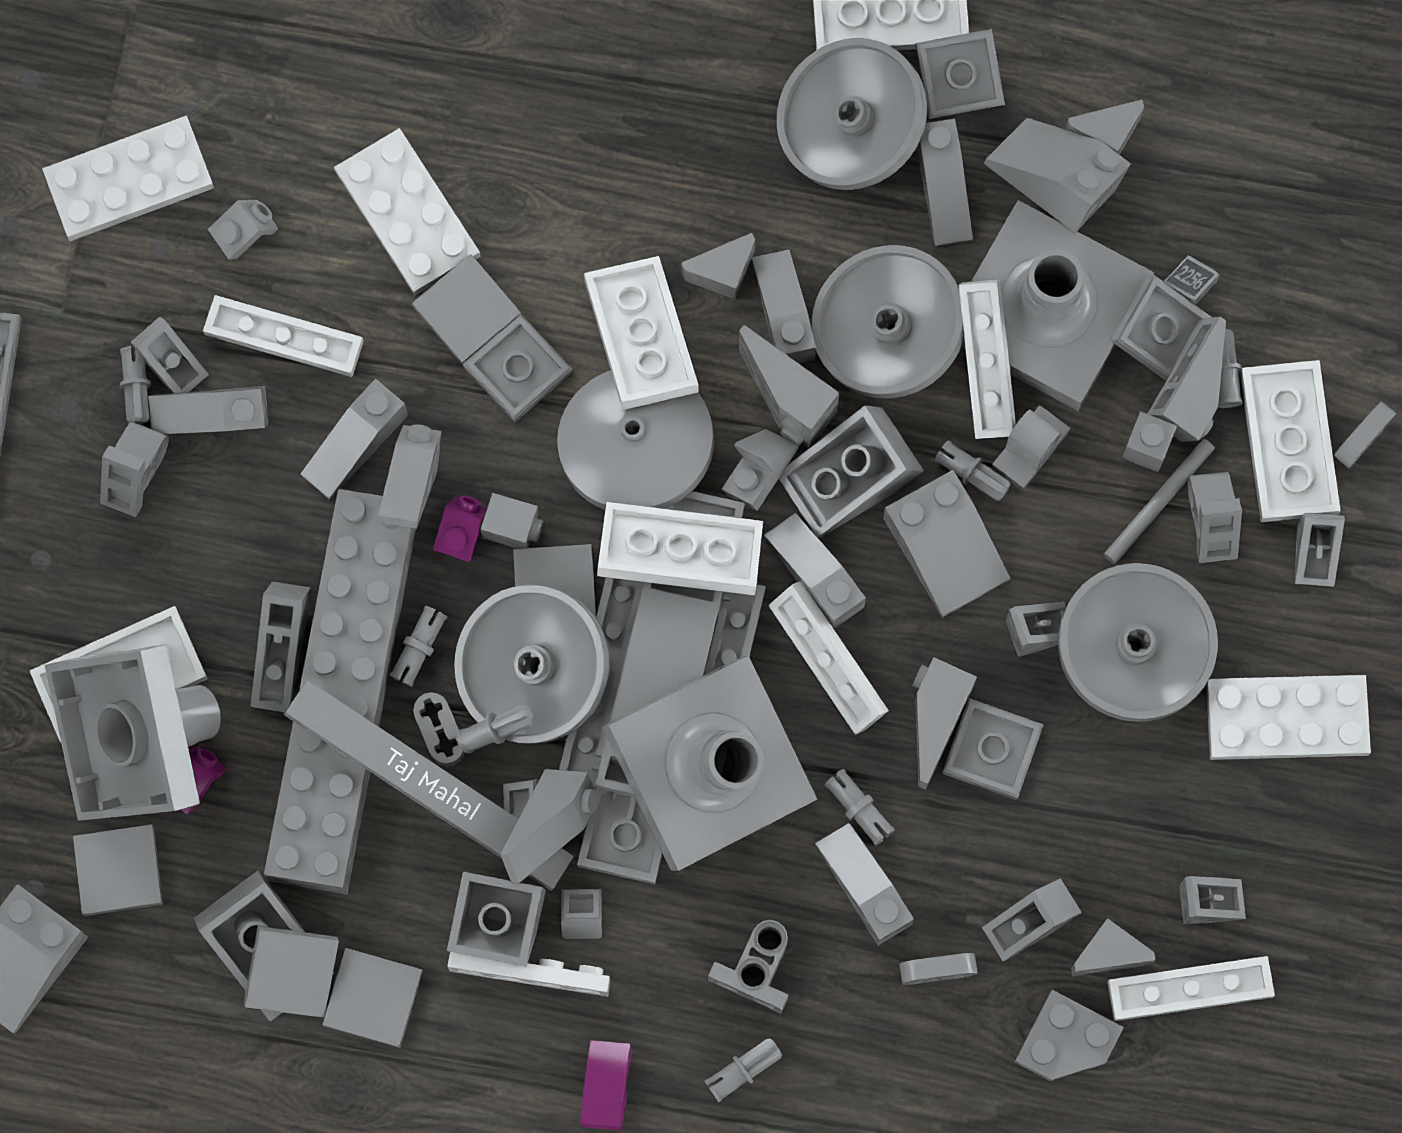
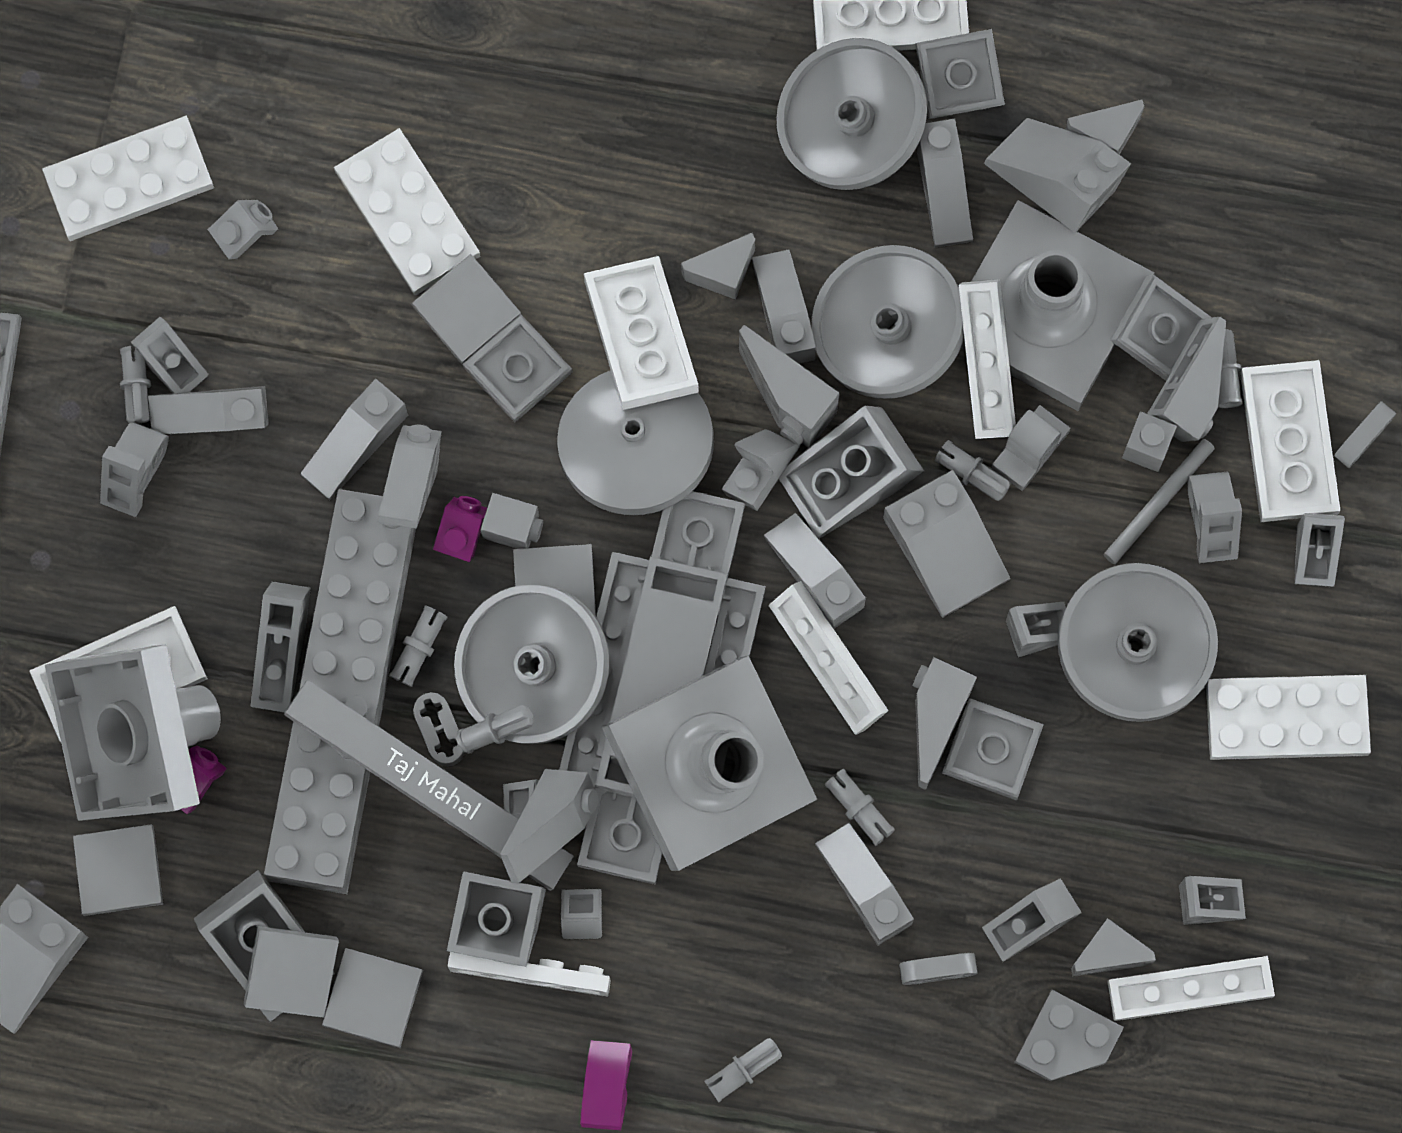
(283, 336): white plate -> none
(680, 548): white plate -> none
(757, 957): light grey tile -> none
(1192, 279): slope -> none

